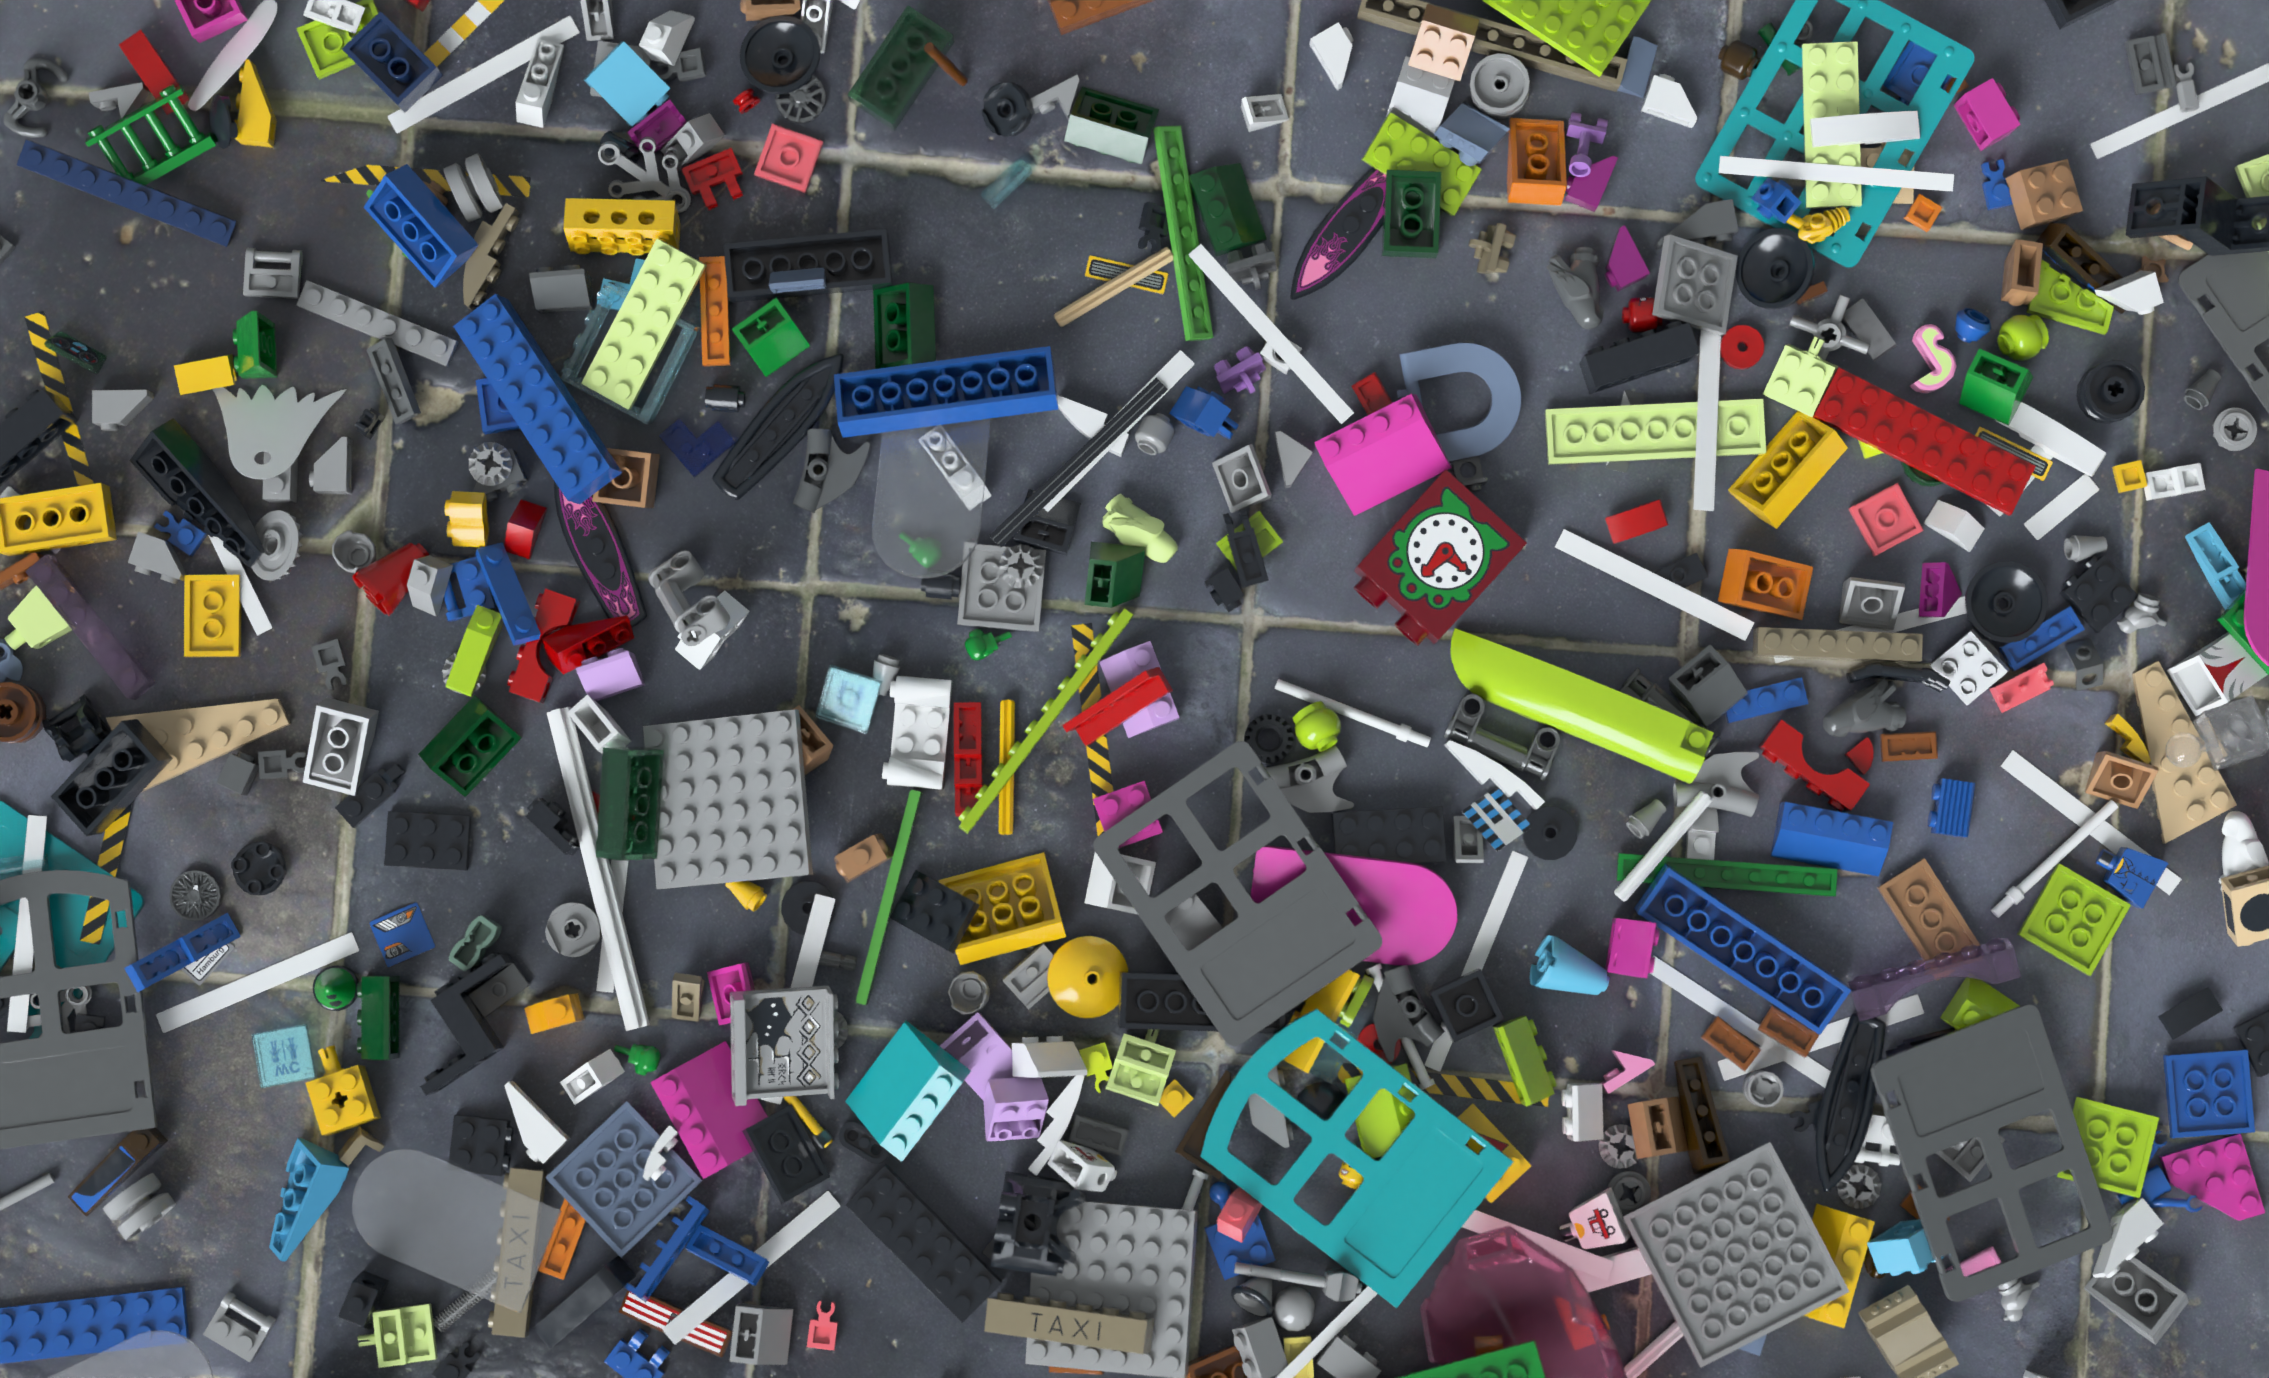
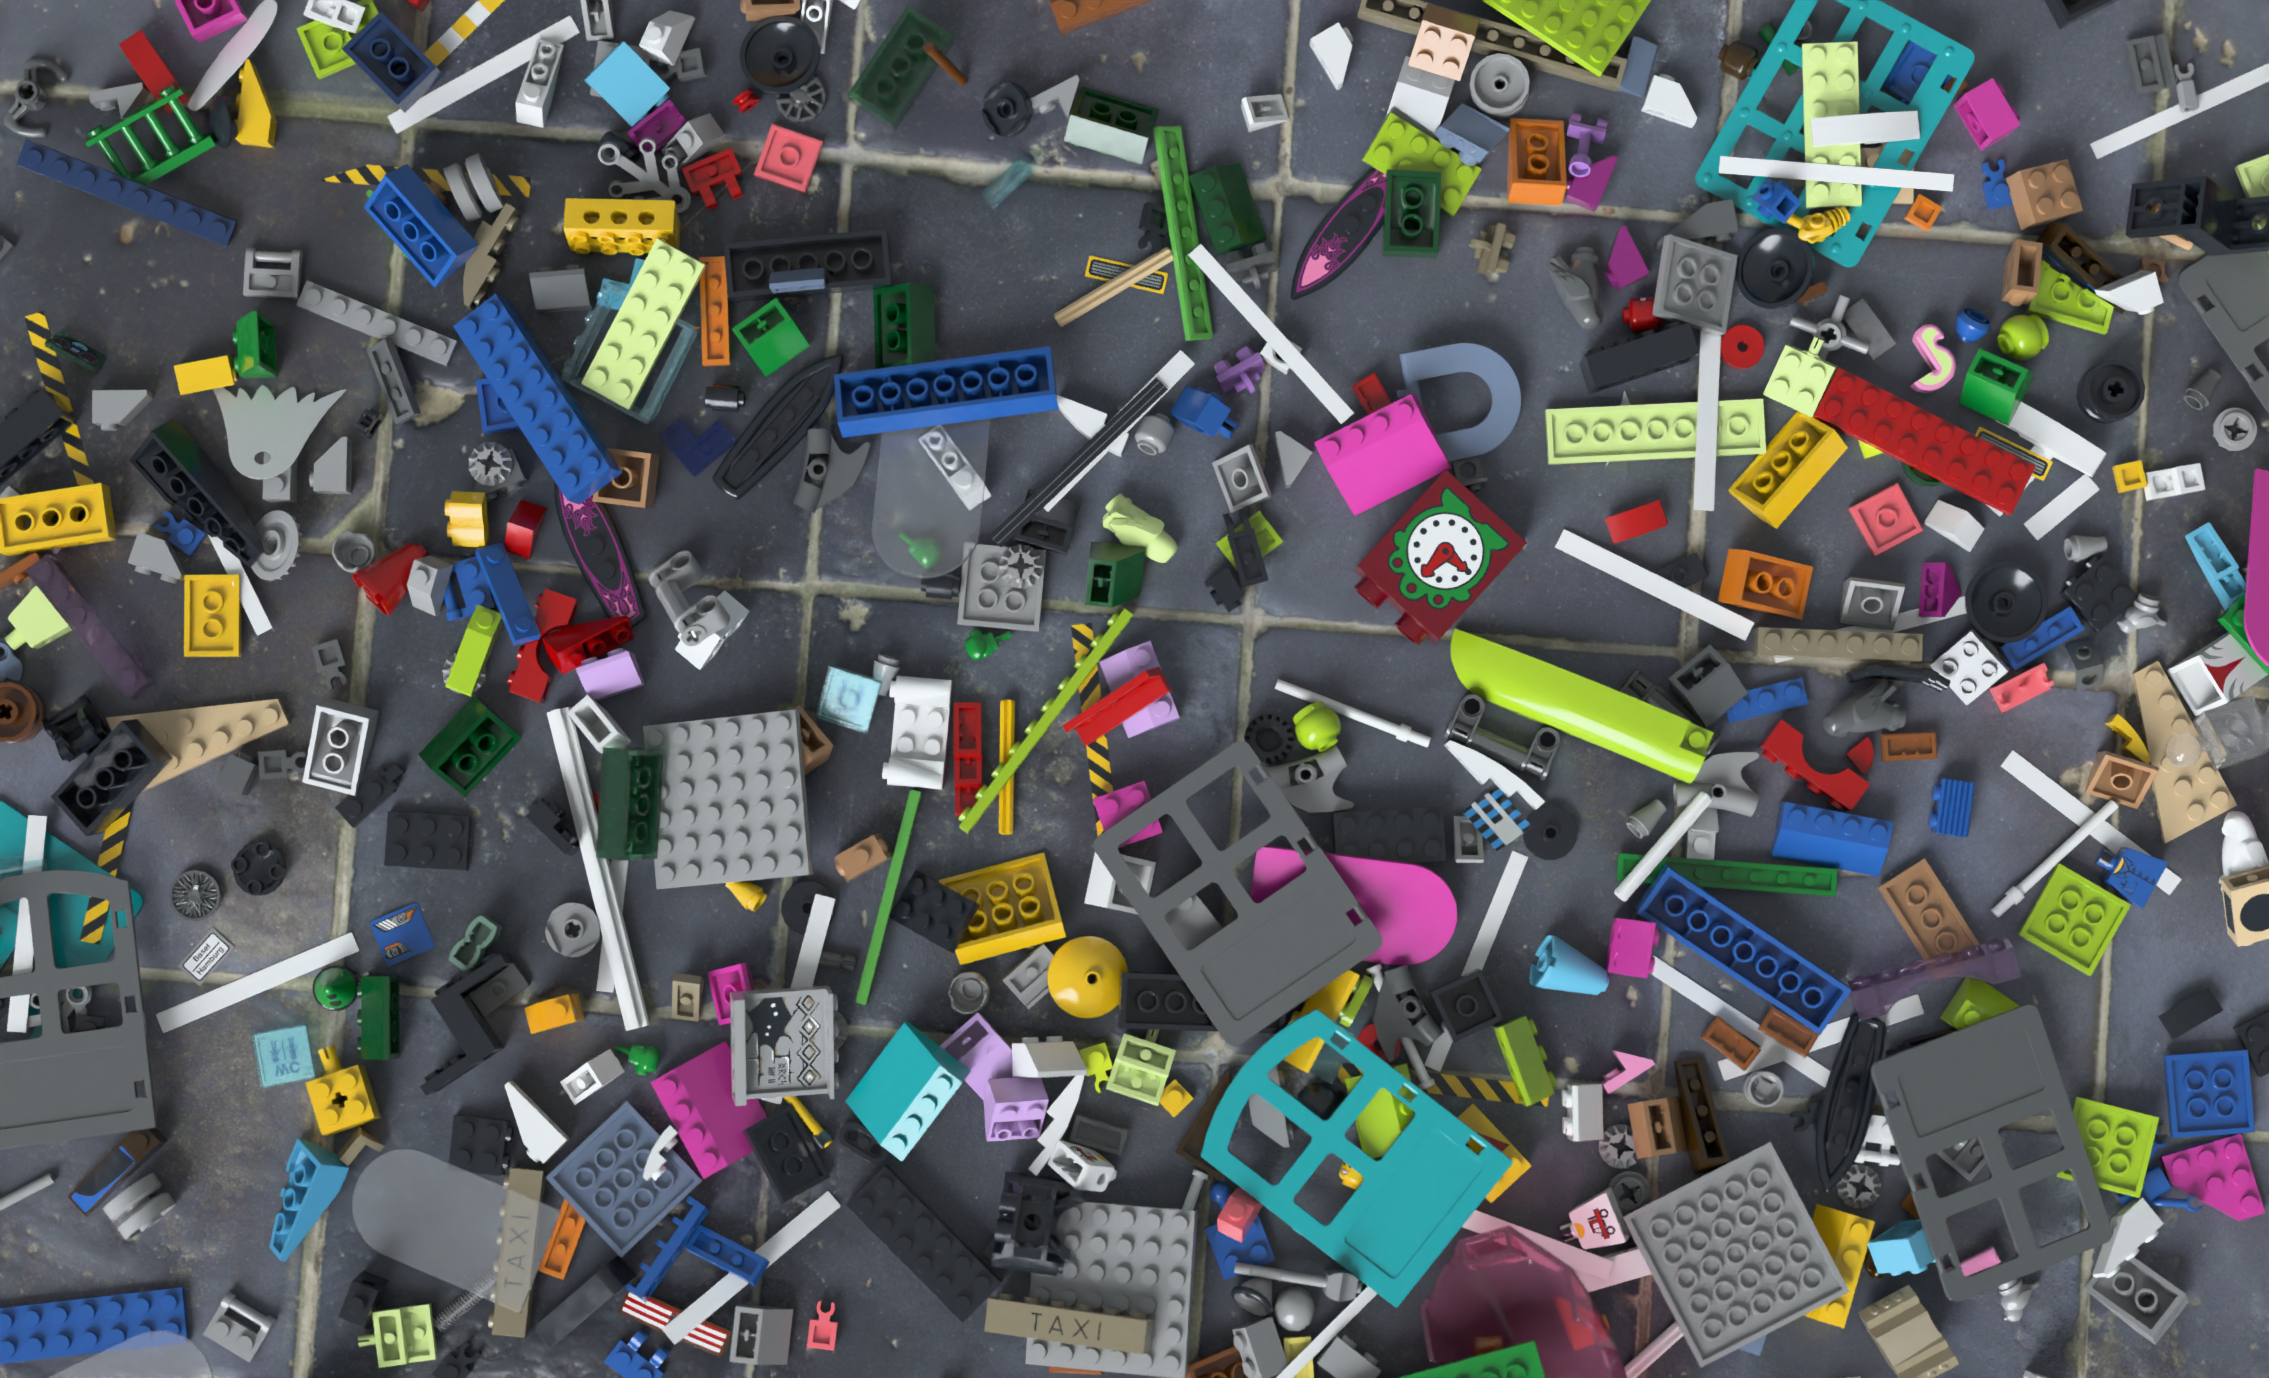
(182, 952): blue slope -> none

